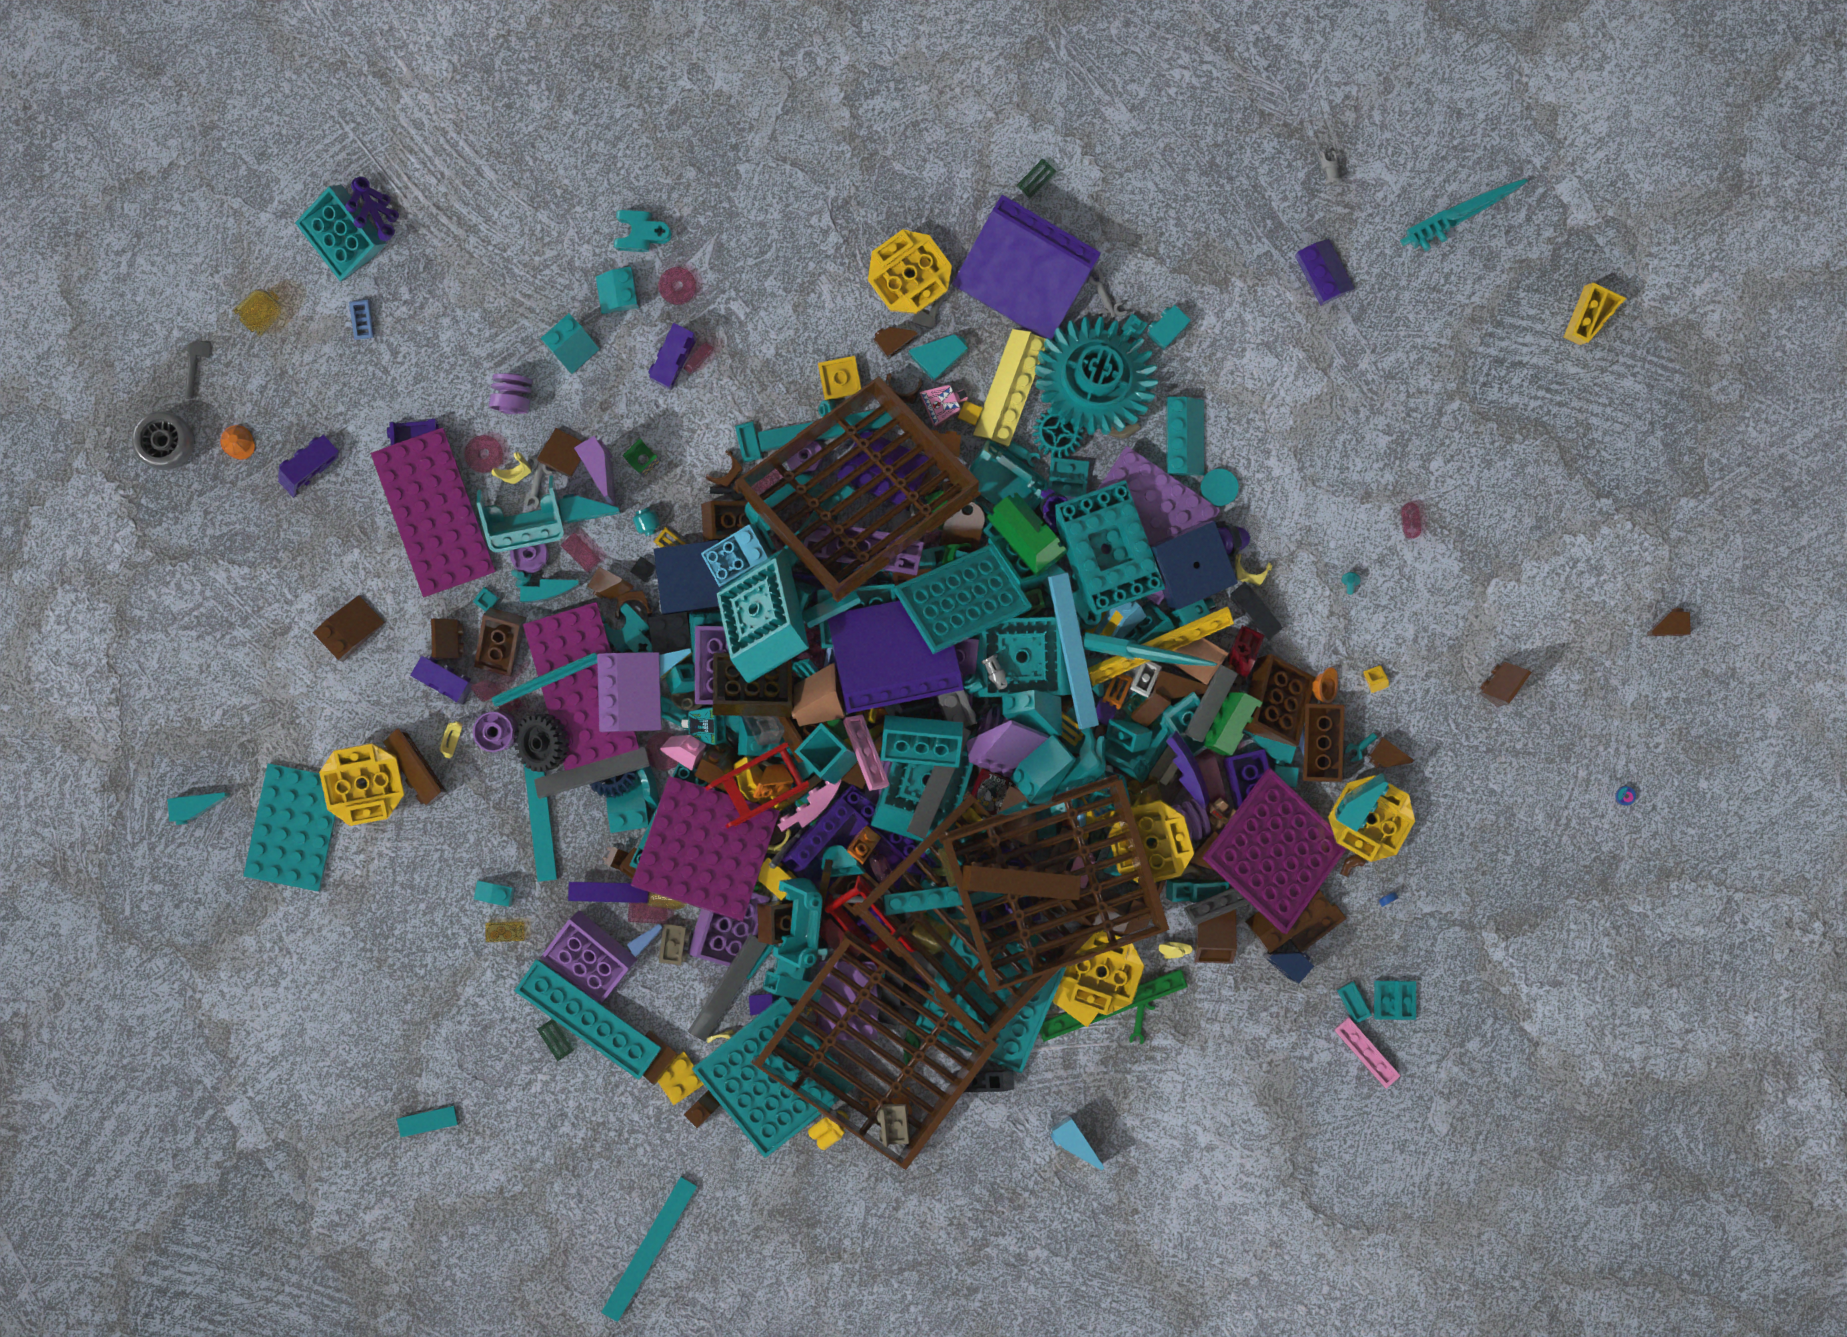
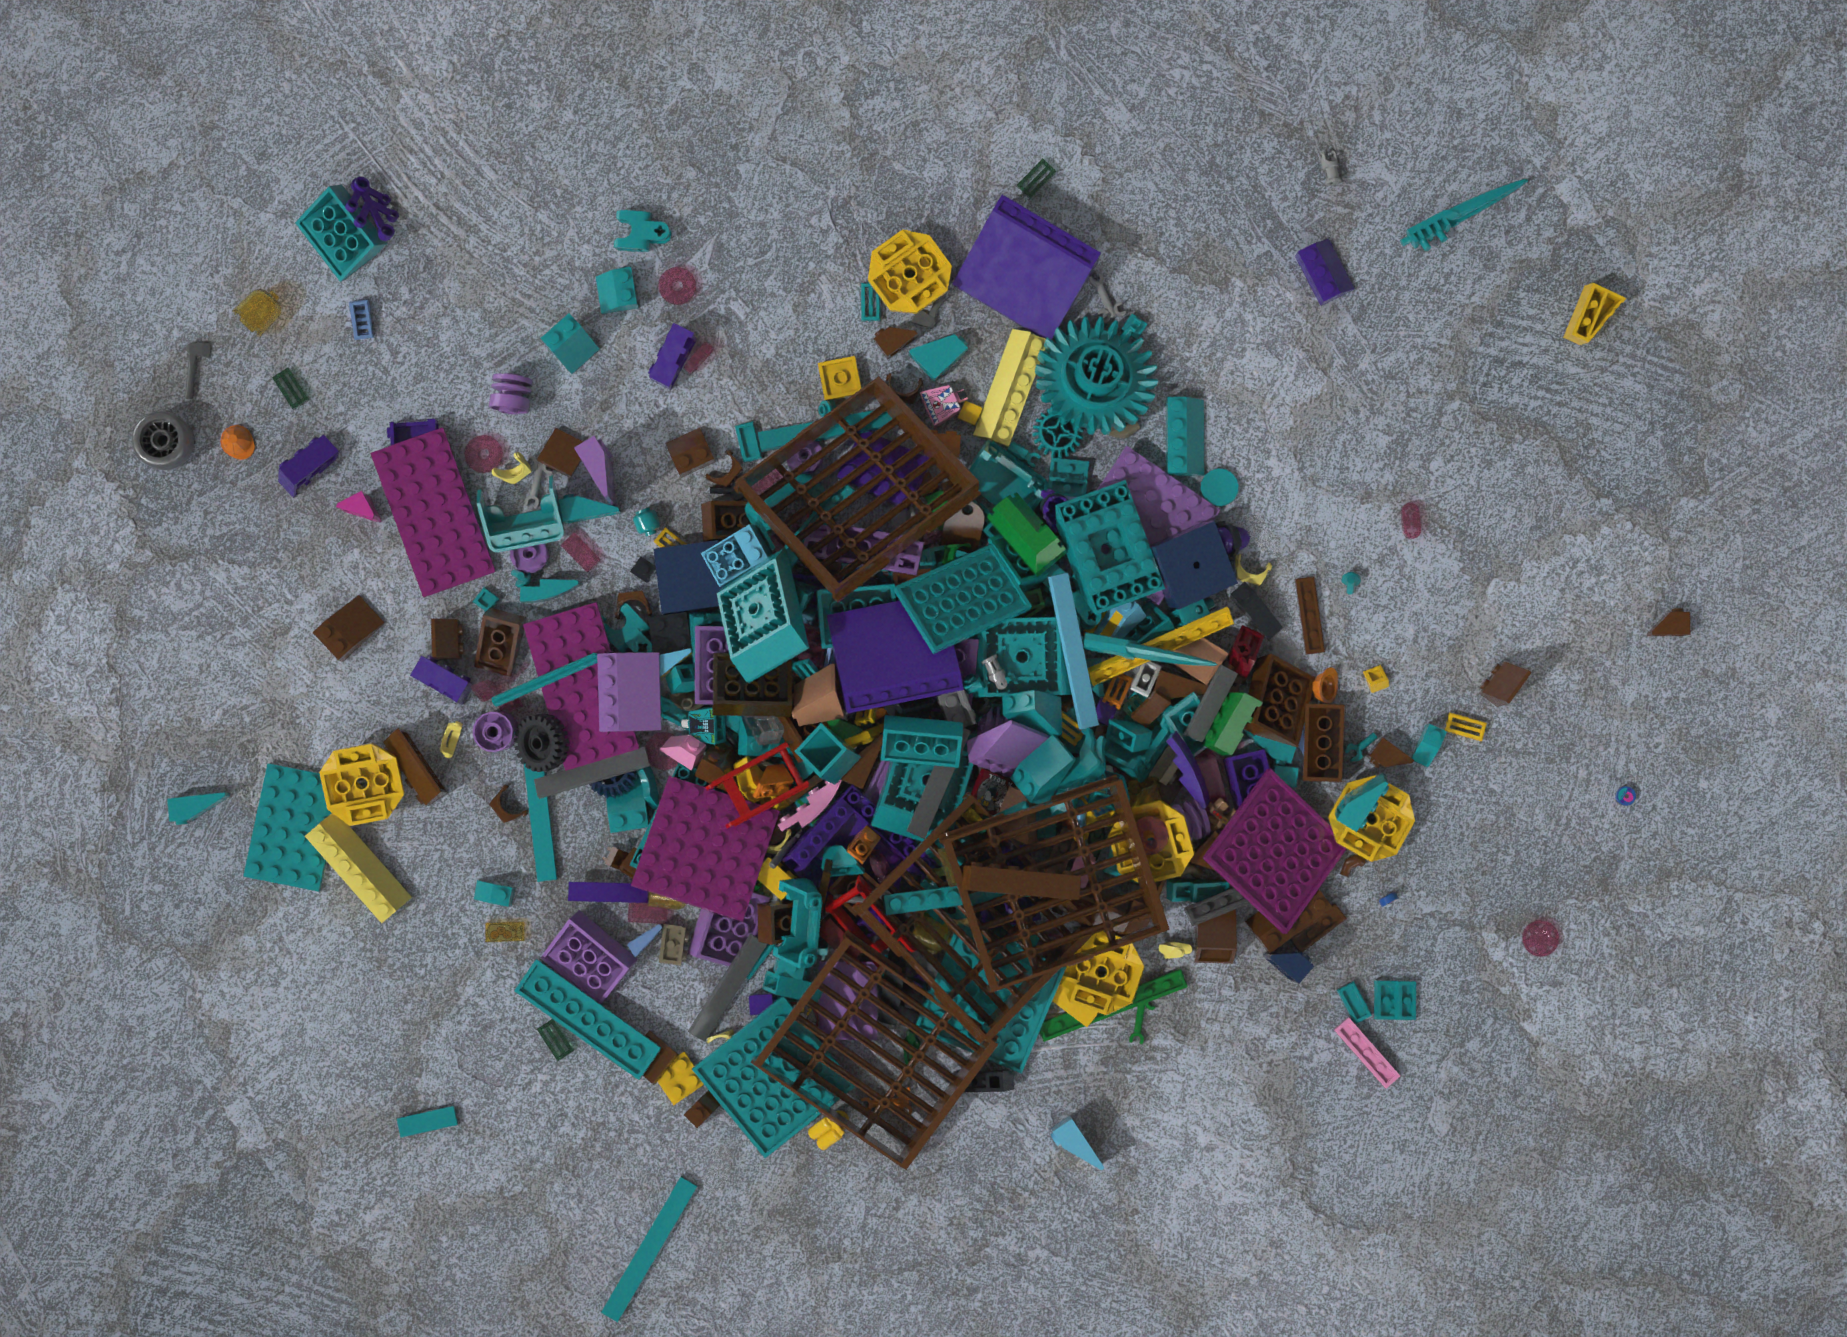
(299, 401): none -> clear green tile
(358, 867): none -> light yellow slope
(360, 505): none -> dark pink slope
(501, 813): none -> reddish brown helmet
(608, 584): reddish brown slope -> none
(636, 450): green piece -> none
(690, 452): none -> reddish brown slope
(828, 609): teal tile -> none
(866, 752): bright pink plate -> none
(870, 318): none -> teal tile
(893, 1124): dark tan bracket -> none
(1159, 830): none -> clear pink tile
(1168, 327): teal brick -> none
(1309, 615): none -> reddish brown tile
(1428, 745): none -> teal slope
(1449, 722): none -> yellow tile
(1540, 938): none -> clear pink wheel

